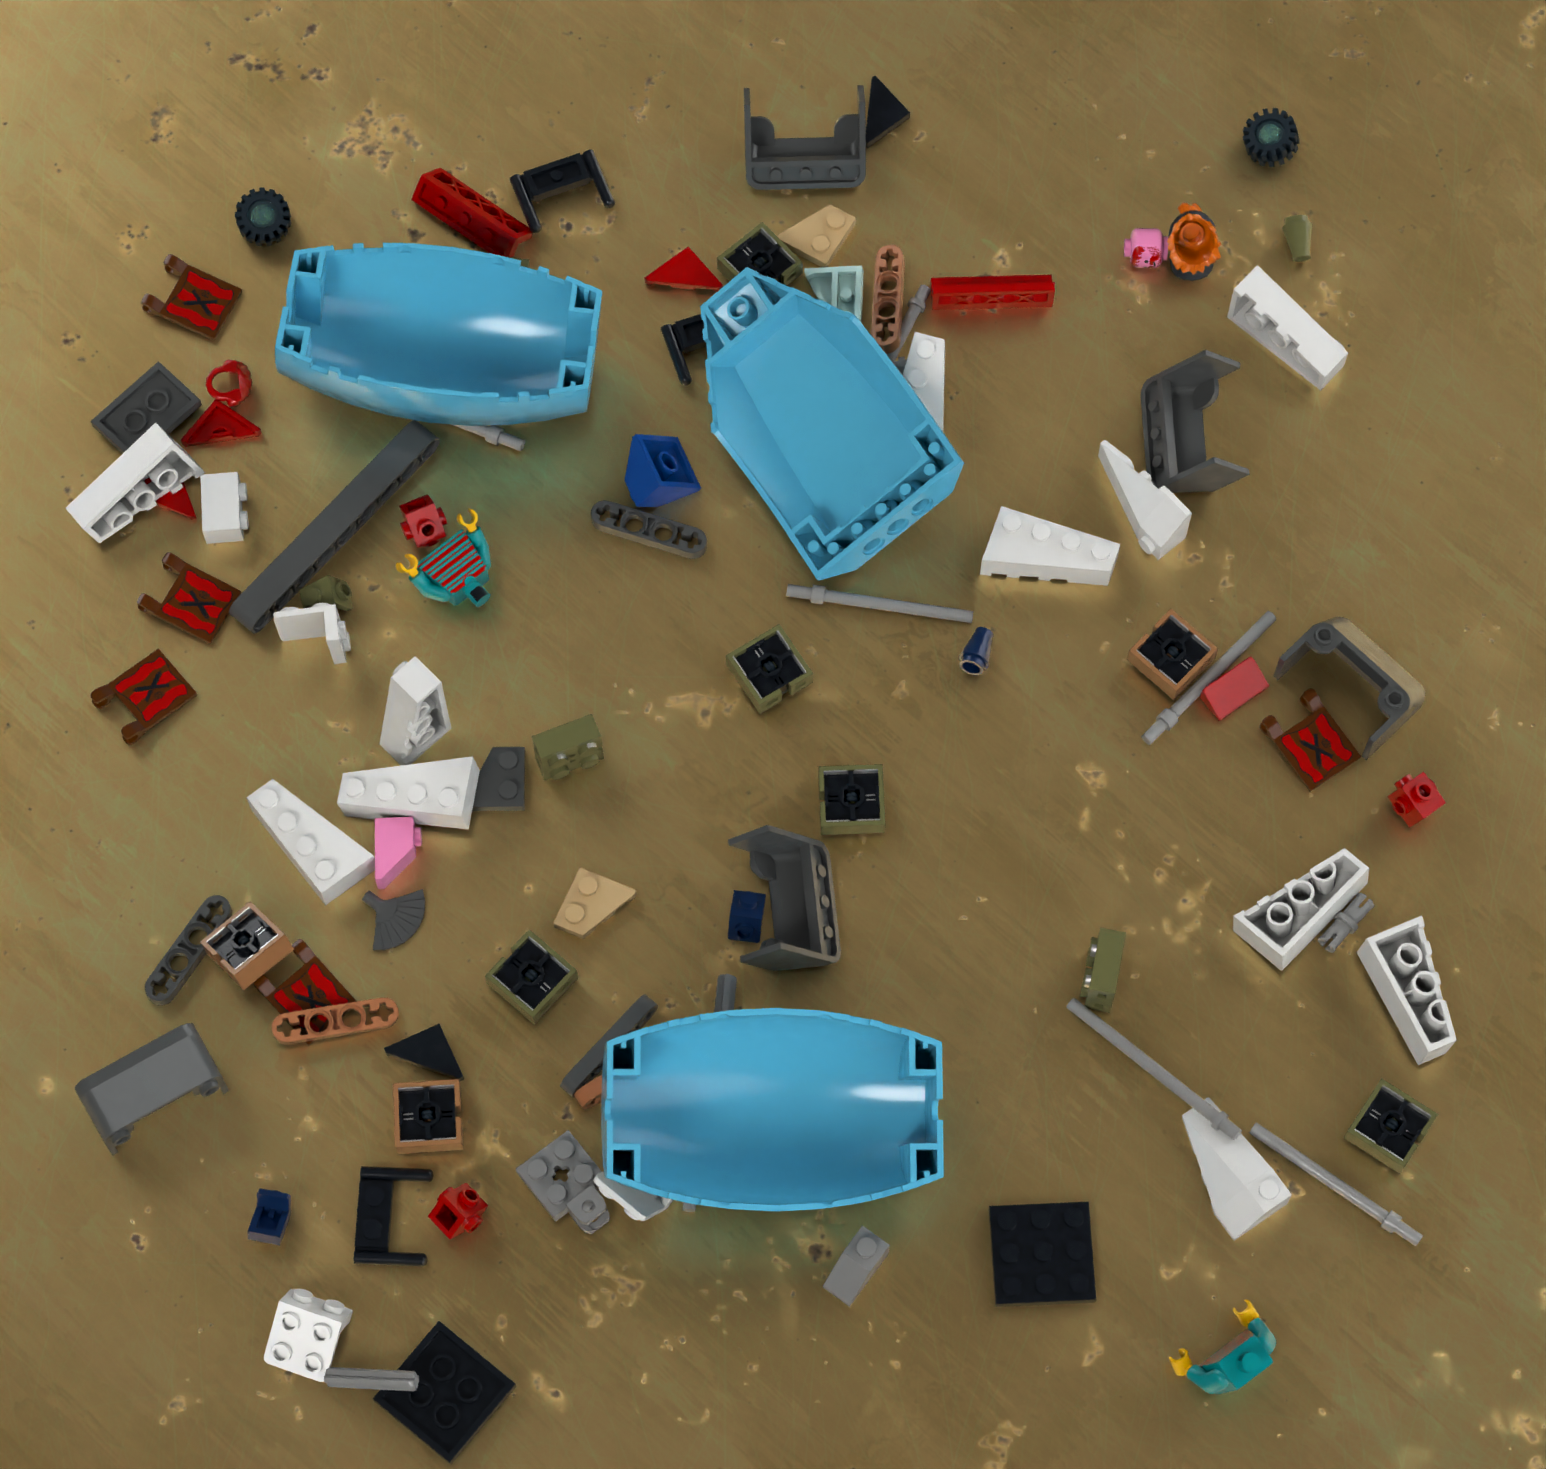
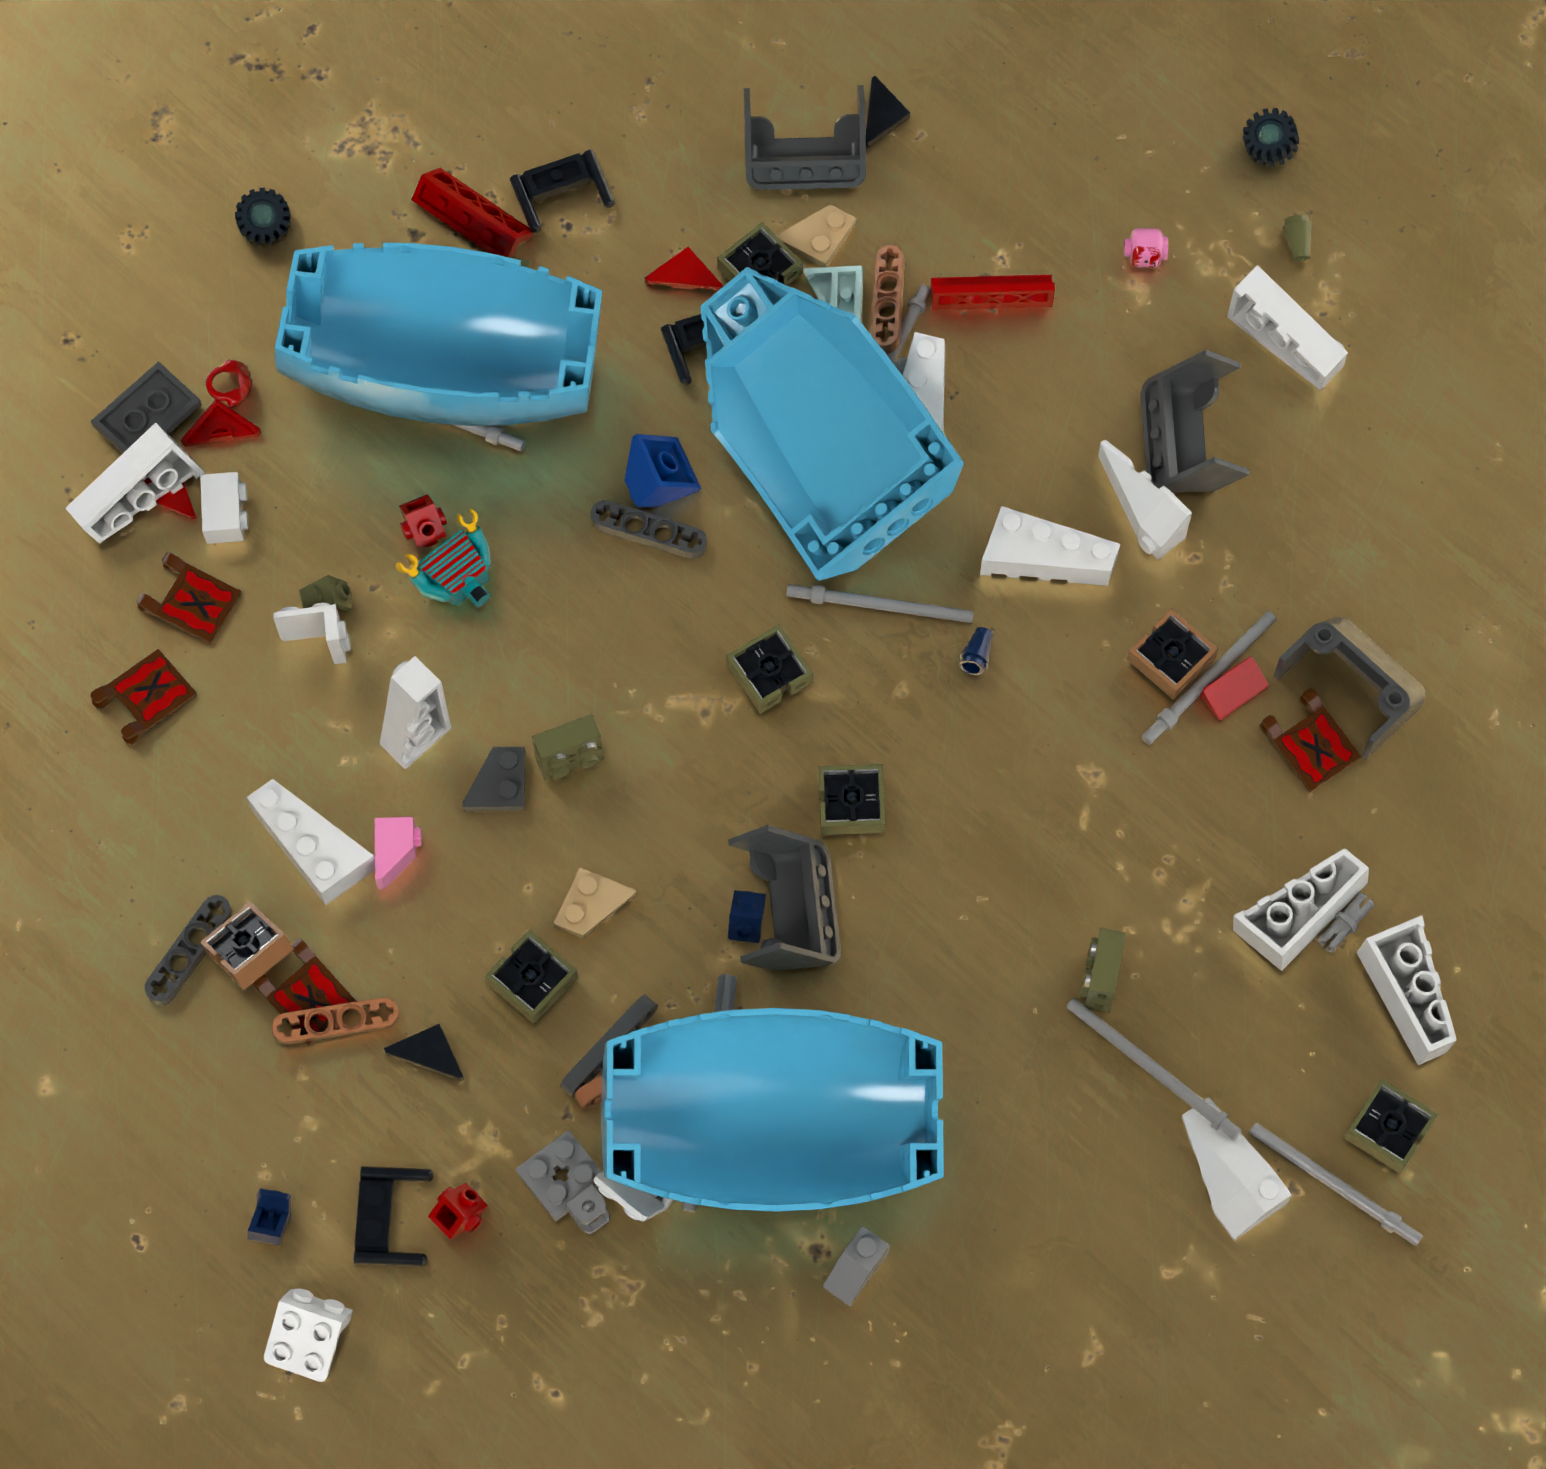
(147, 1082): dark grey windscreen -> none
(197, 300): flag -> none
(334, 526): dark grey beam -> none
(371, 1379): light grey axle -> none
(396, 918): dark grey hand -> none
(427, 1116): piece -> none
(429, 792): white wedge -> none
(453, 1394): black plate -> none
(1042, 1254): black plate -> none
(1192, 243): orange hair -> none
(1234, 1362): teal torso -> none
(1415, 798): red brick -> none

